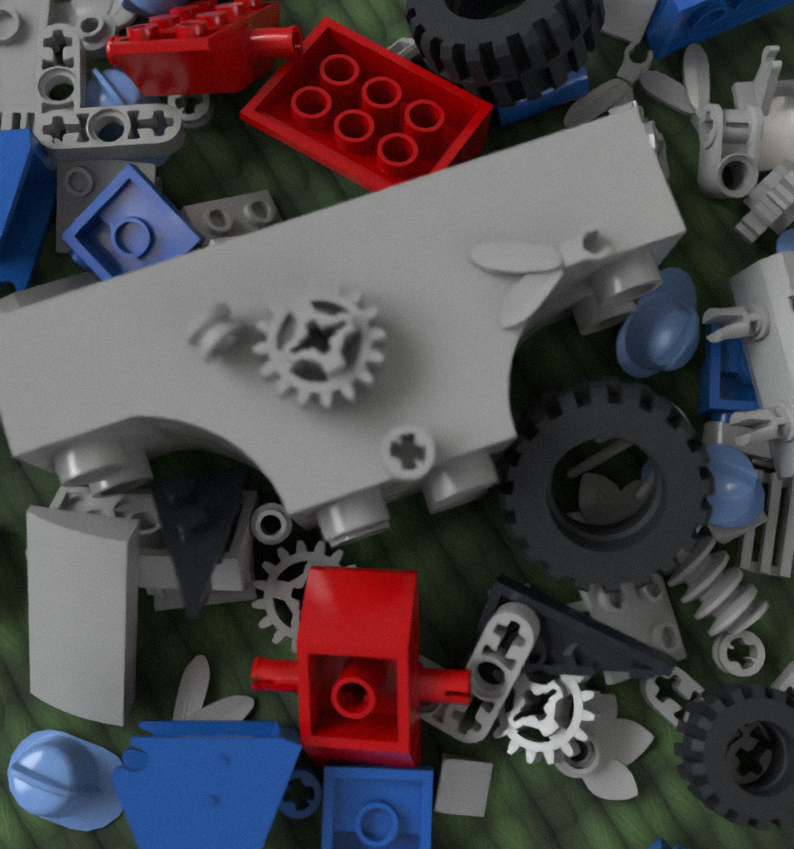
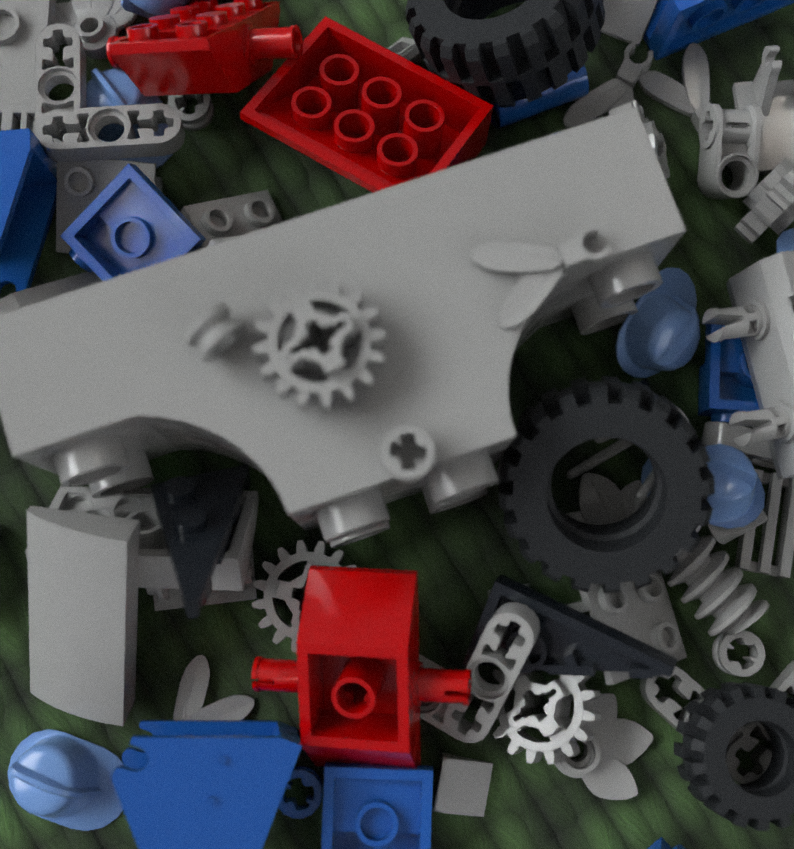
(260, 529): light grey pin -> none

